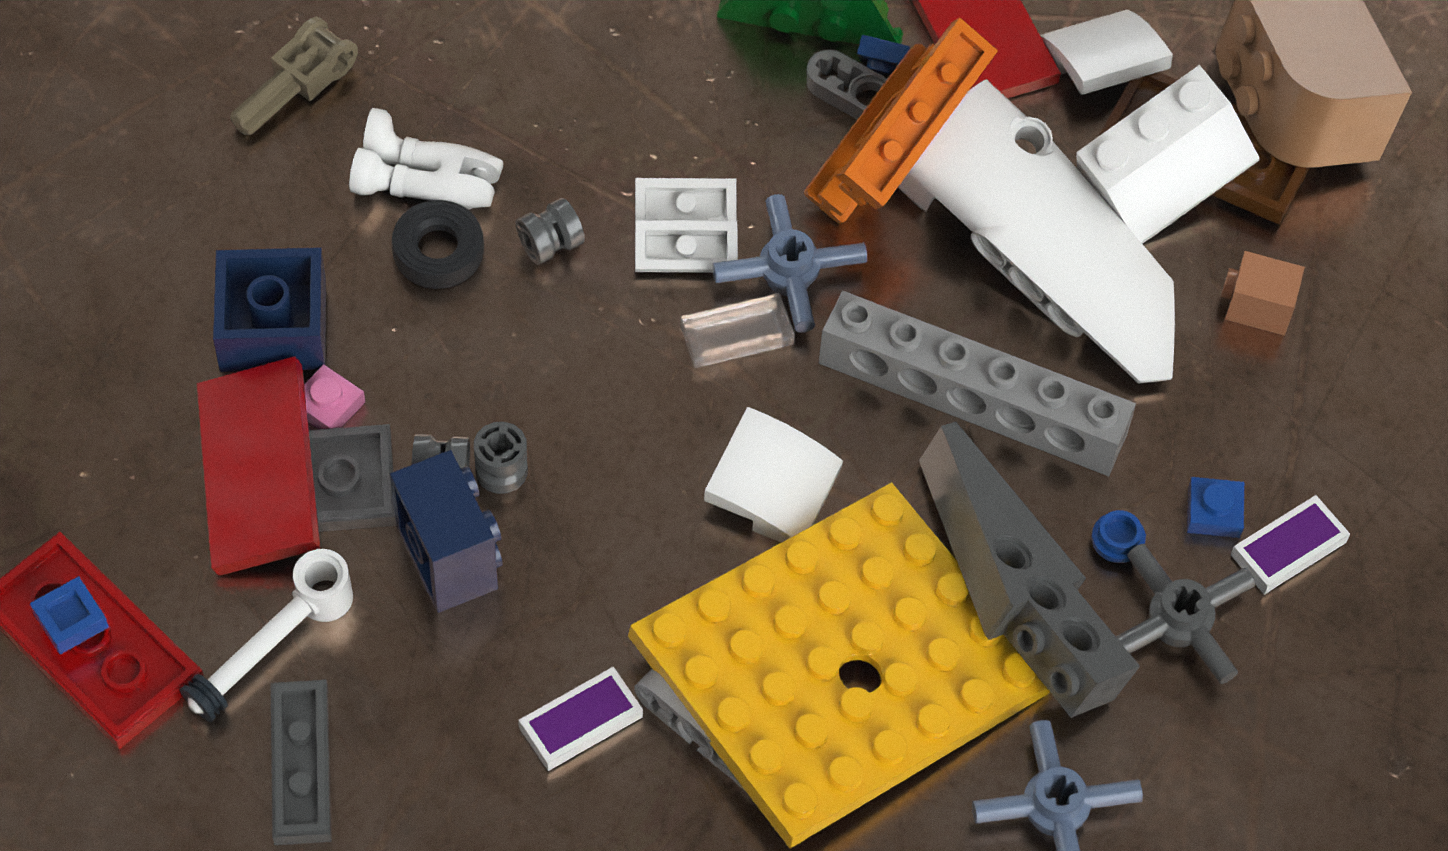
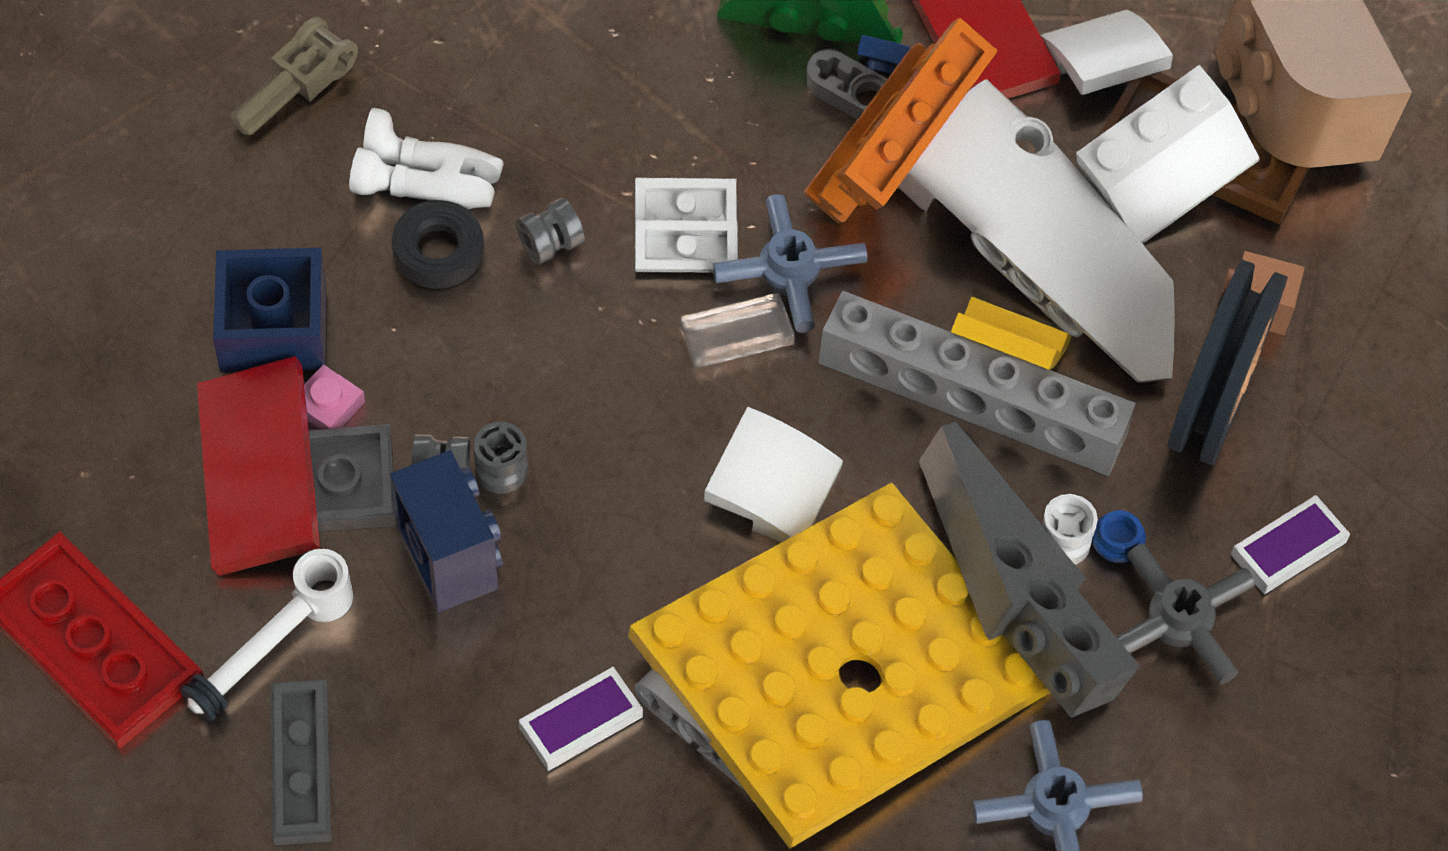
(69, 615): blue plate -> none
(1011, 333): none -> yellow slope
(1071, 517): none -> white wheel
(1215, 507): blue plate -> none
(1226, 361): none -> black wheel

